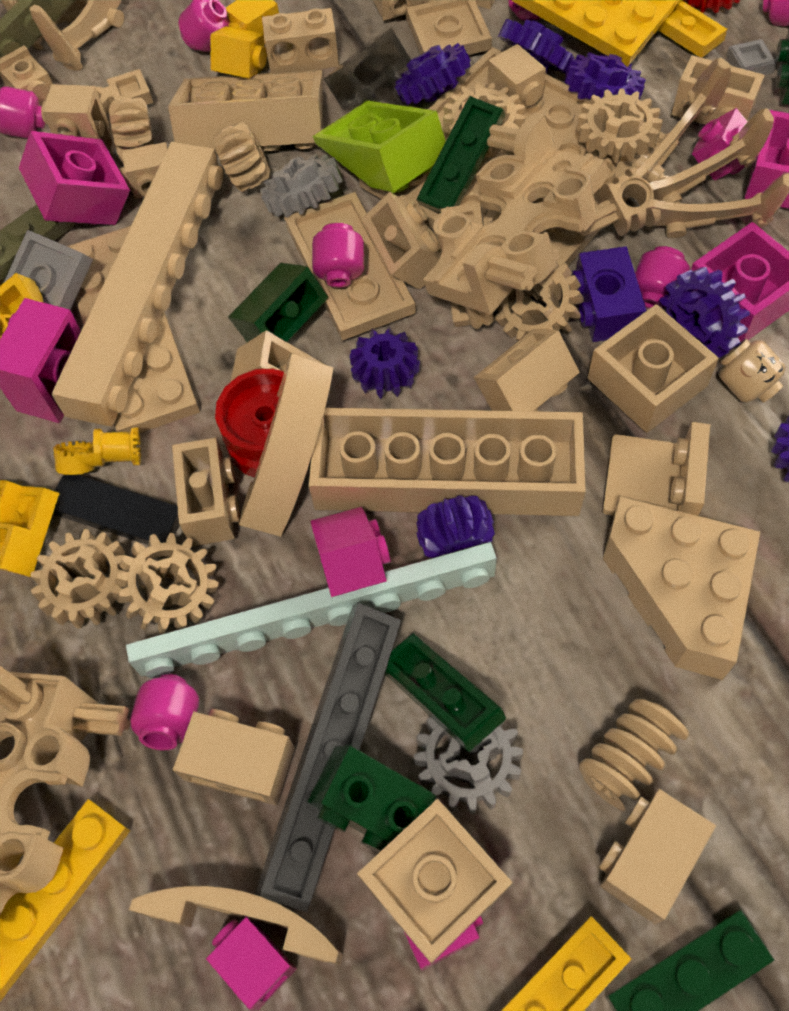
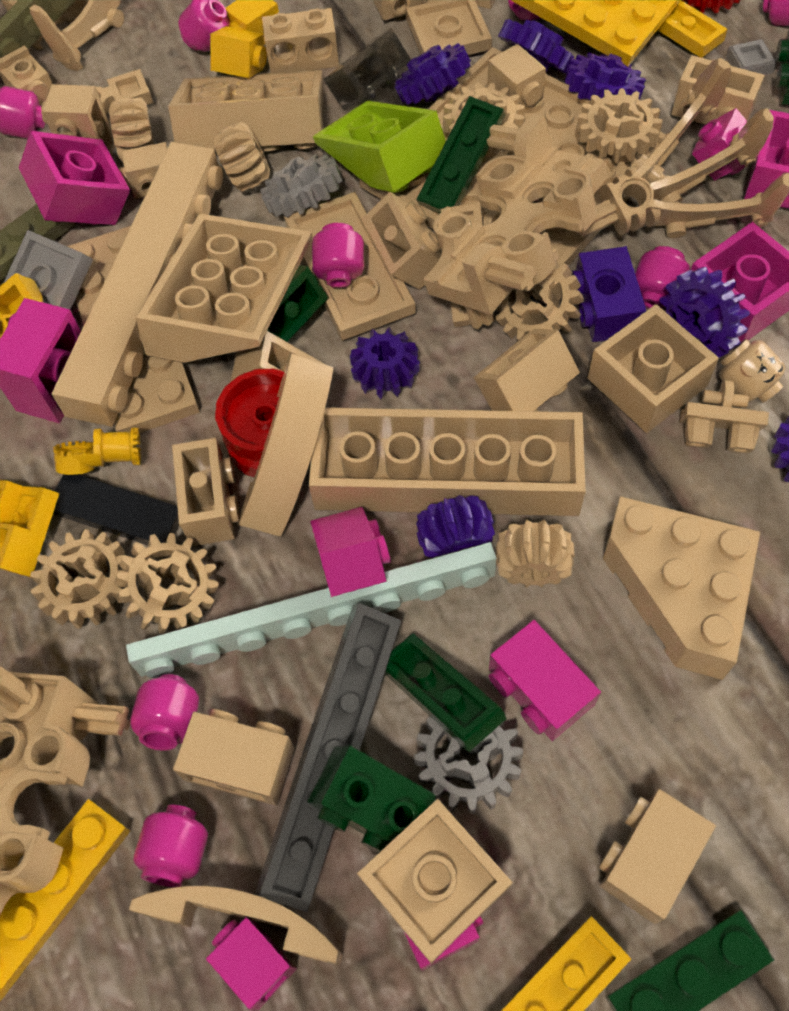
(170, 846): none -> dark pink head
(220, 288): none -> tan slope
(534, 553): none -> tan gear
(542, 681): none -> dark pink brick
(630, 750): tan piece -> none
(659, 471): tan bracket -> none
(742, 423): none -> tan hips

